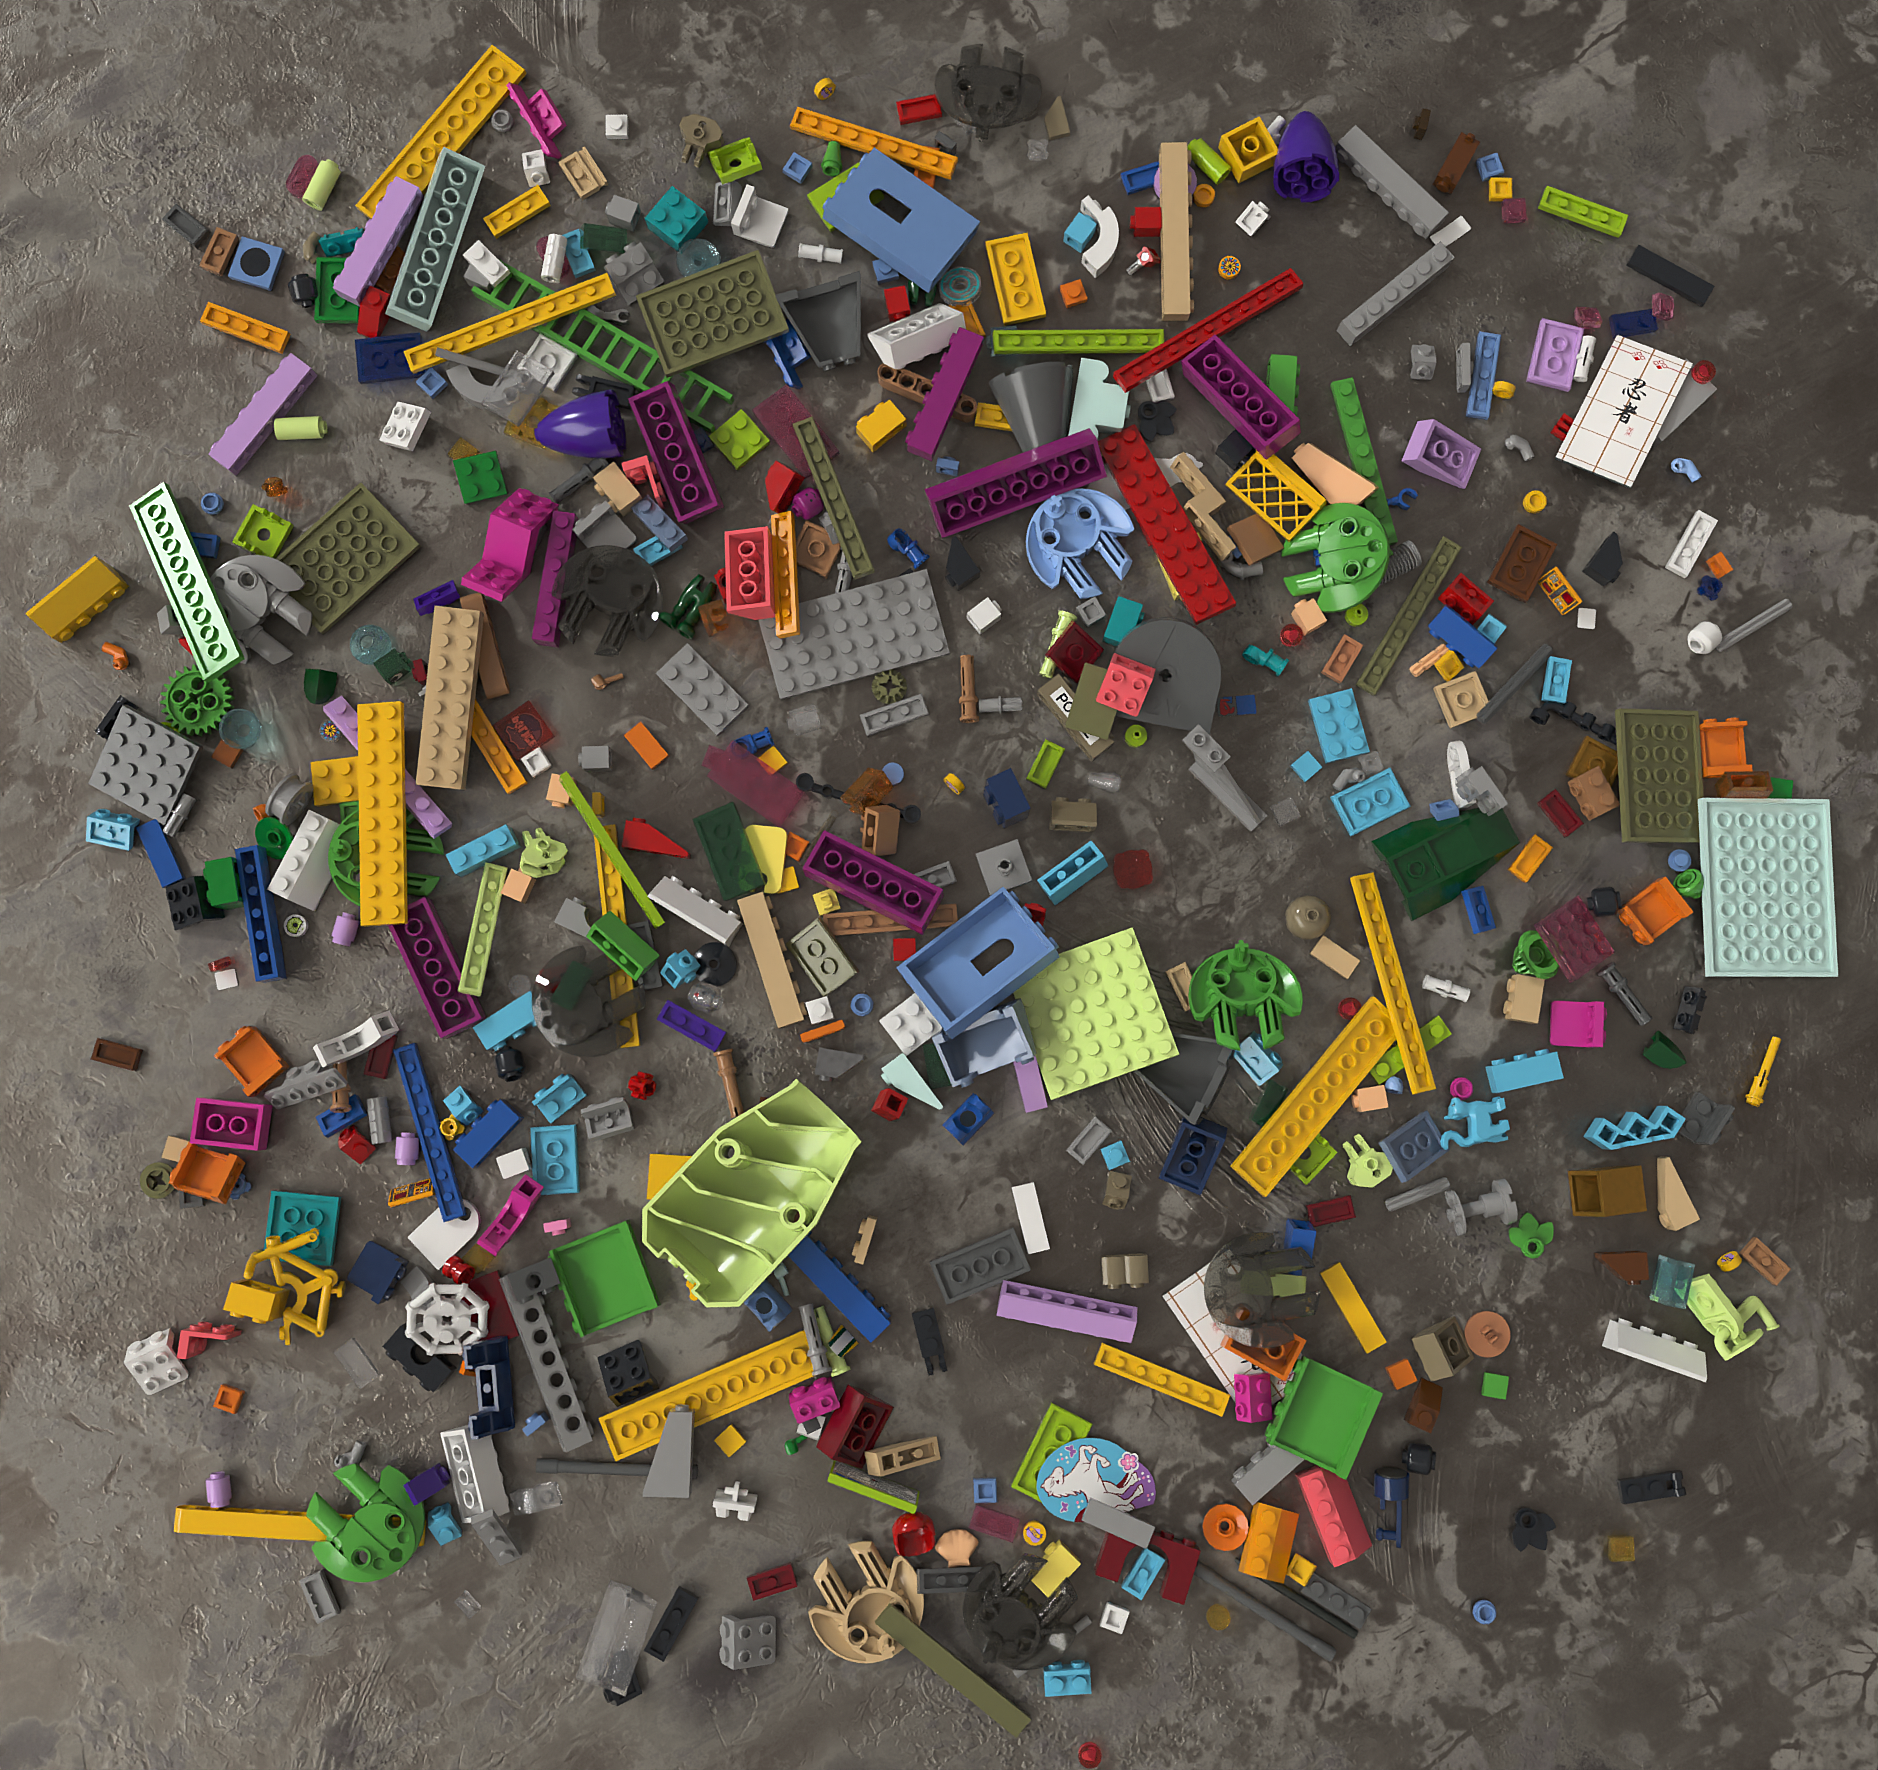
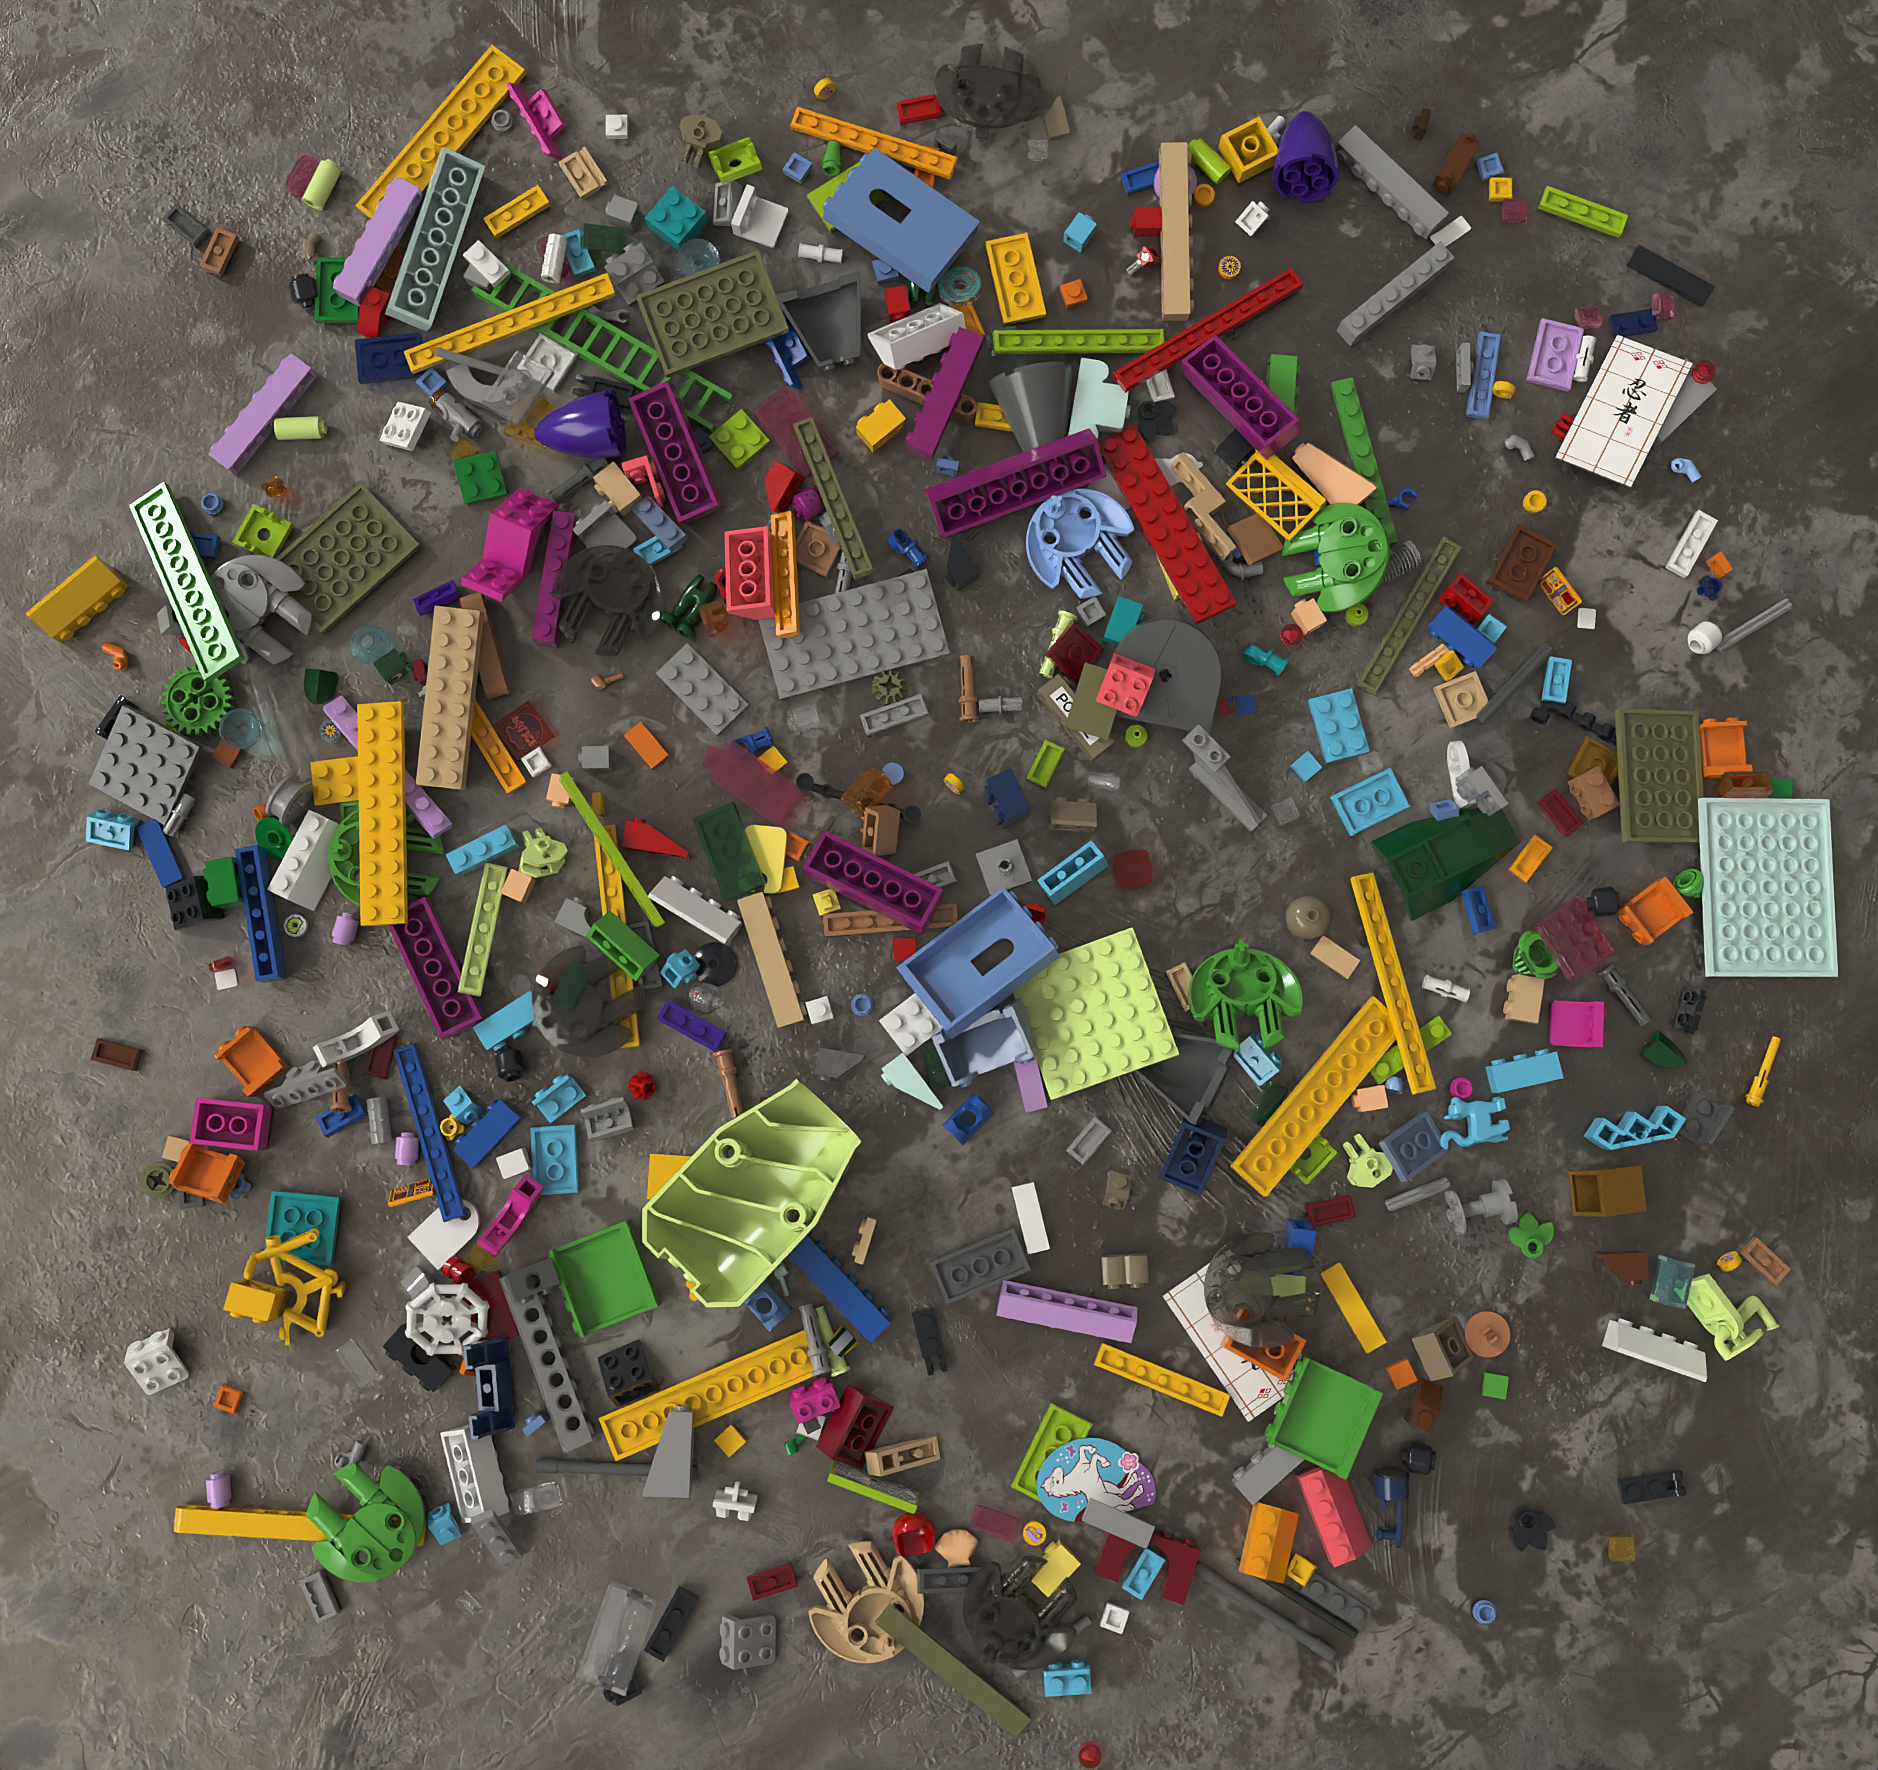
(194, 1339): coral bracket -> none
(245, 327): light orange plate -> none
(256, 263): medium blue tile -> none
(339, 244): teal hinge -> none
(355, 1144): red bracket -> none
(378, 1271): dark blue bracket -> none
(427, 1483): dark purple slope -> none
(456, 414): none -> light grey piece
(535, 168): white bracket -> none
(557, 1227): bright pink plate -> none
(822, 957): tile -> none
(822, 1031): orange tile -> none
(889, 1104): red brick -> none
(984, 615): white brick -> none
(985, 1490): medium blue tile -> none
(1103, 251): white arch -> none
(1114, 1155): medium azure plate -> none
(1218, 1617): clear yellow tile -> none
(1227, 1538): orange dish -> none
(1253, 1397): dark pink bracket -> none
(1342, 659): nougat plate -> none
(1349, 776): light grey arm -> none
(1349, 1008): clear red tile -> none
(1441, 453): lavender slope -> none
(1605, 562): black slope -> none
(1672, 1199): tan slope -> none
(1679, 860): medium blue plate -> none

